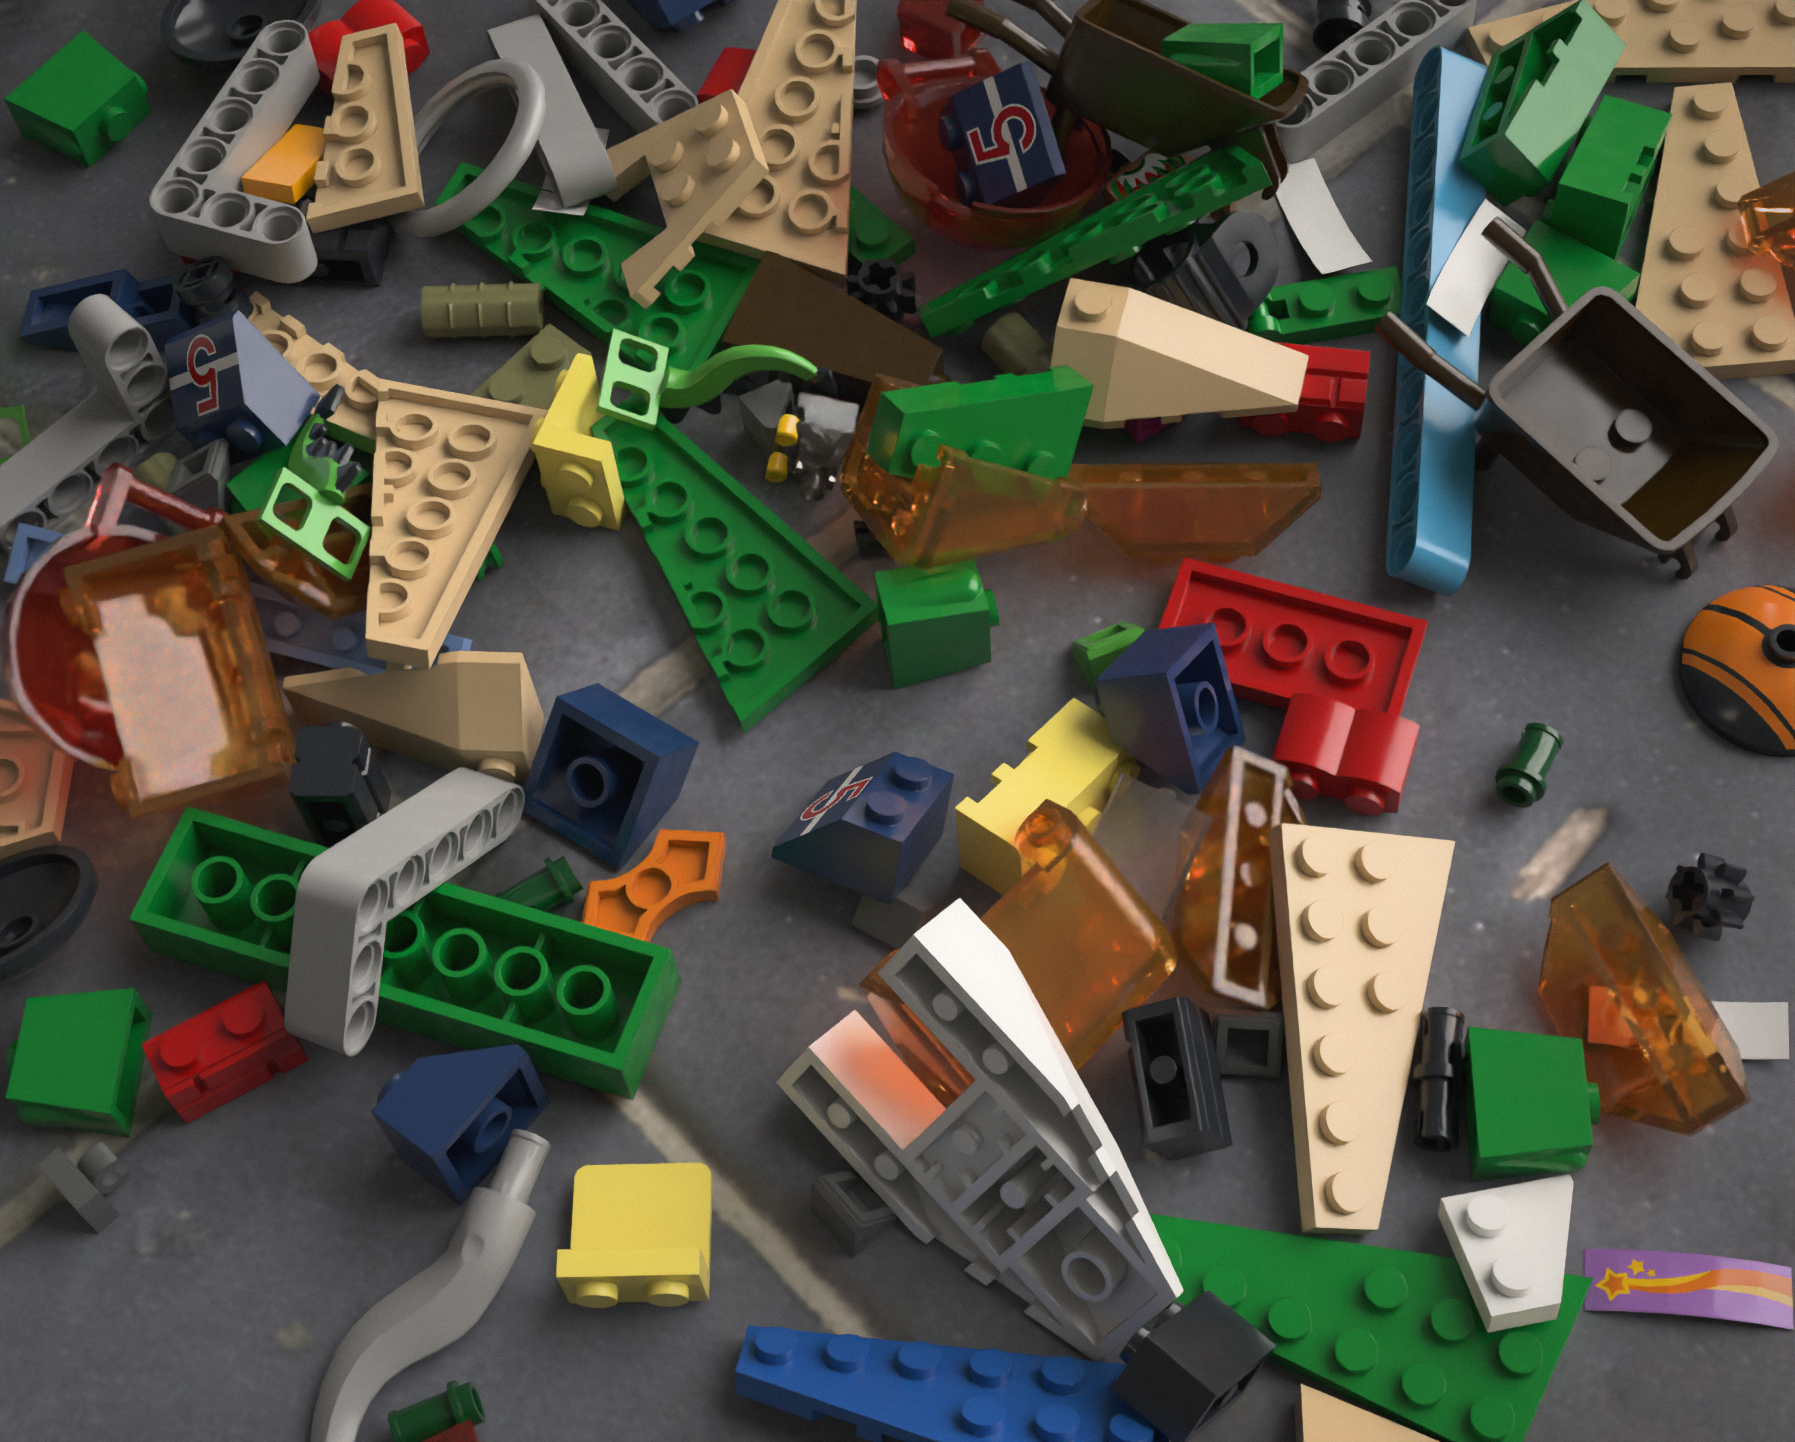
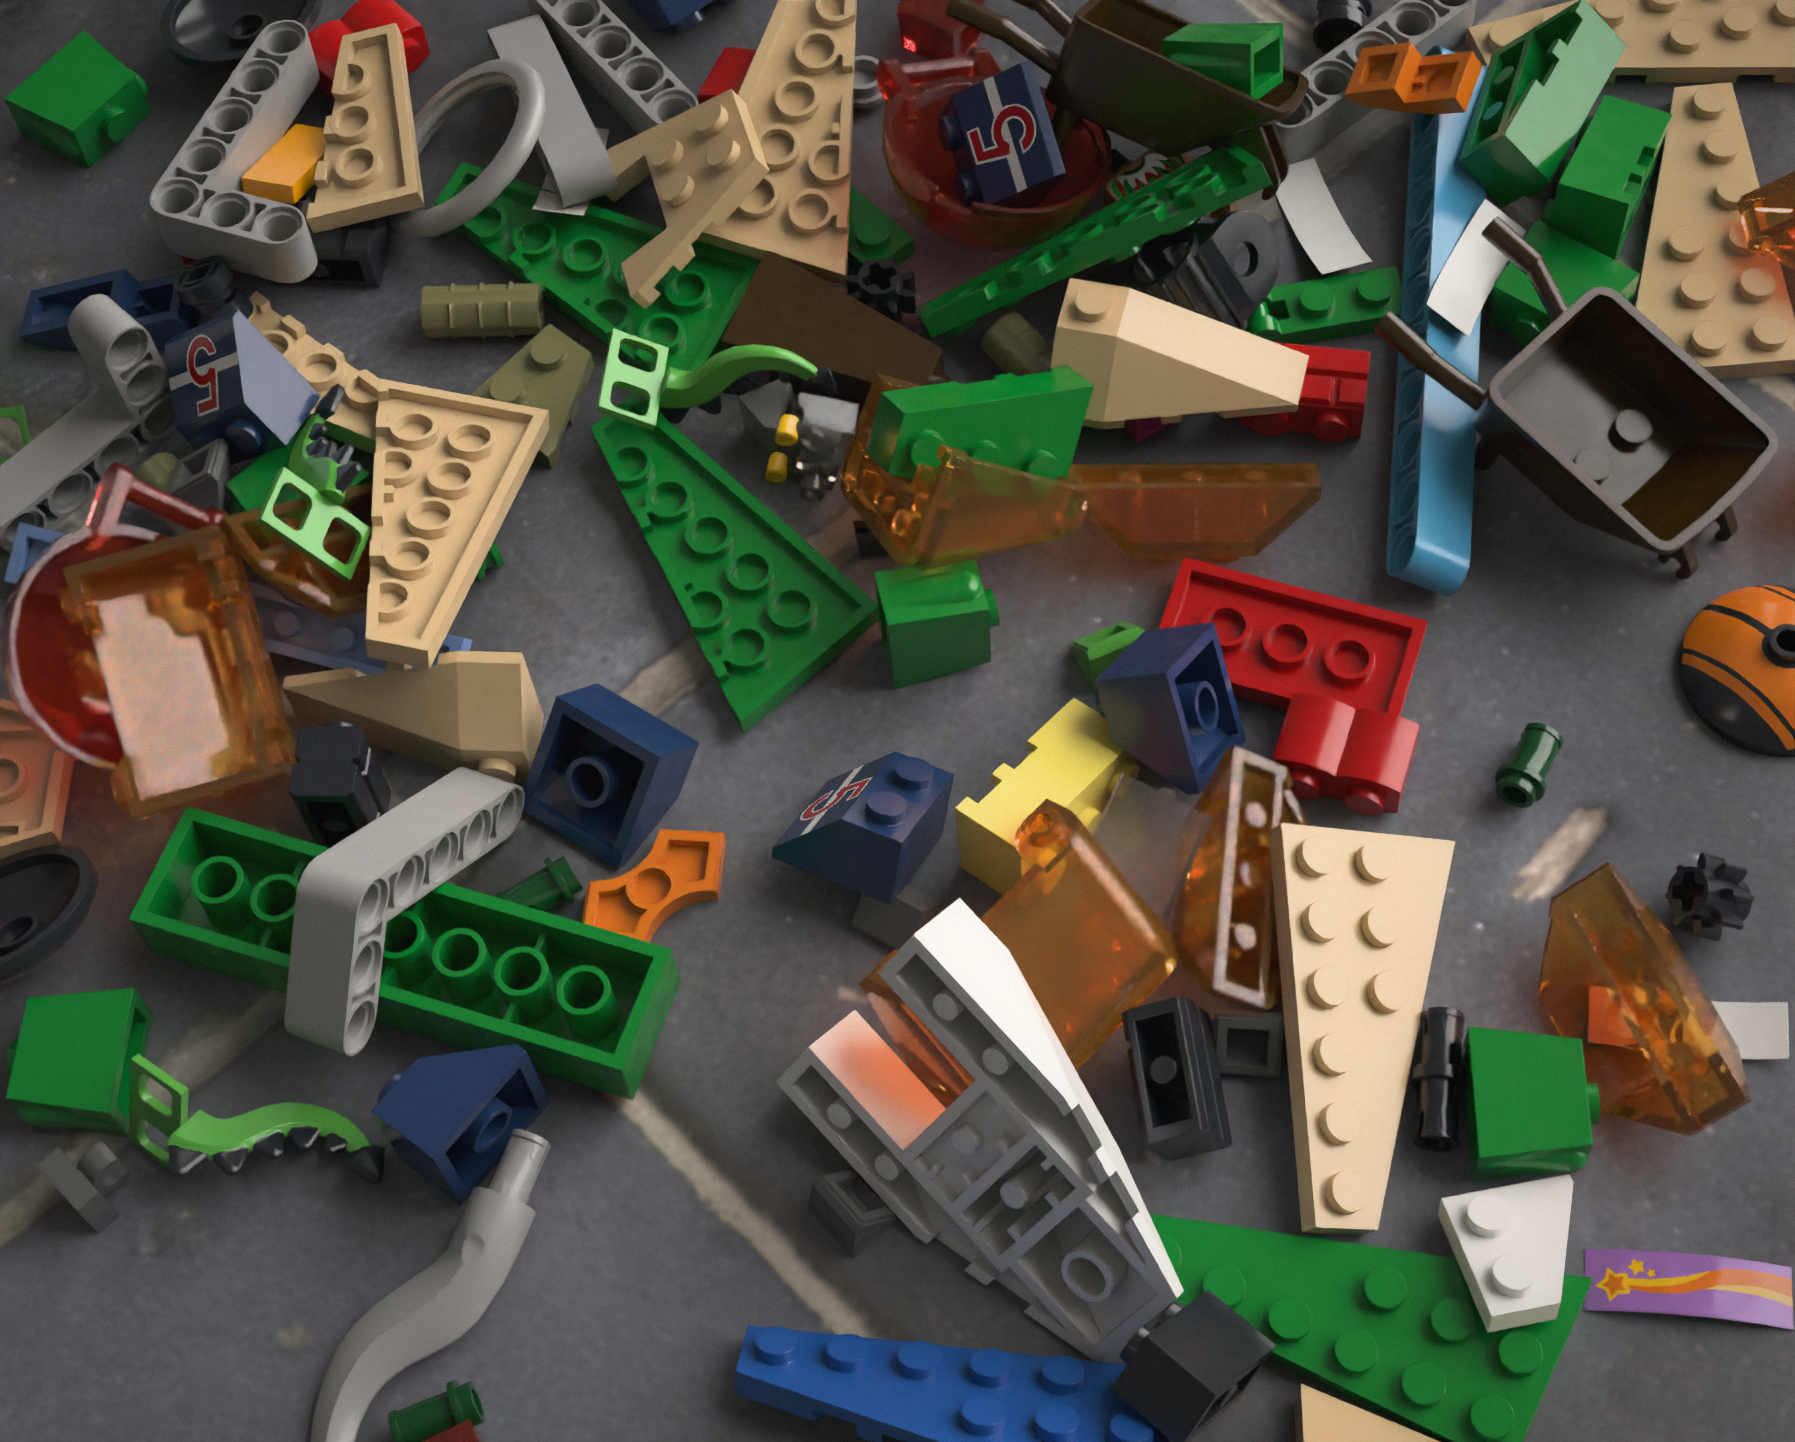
(223, 1052): red brick -> none
(231, 1139): none -> bright green piece
(573, 464): light yellow bracket -> none
(639, 1235): light yellow bracket -> none
(1404, 81): none -> orange slope

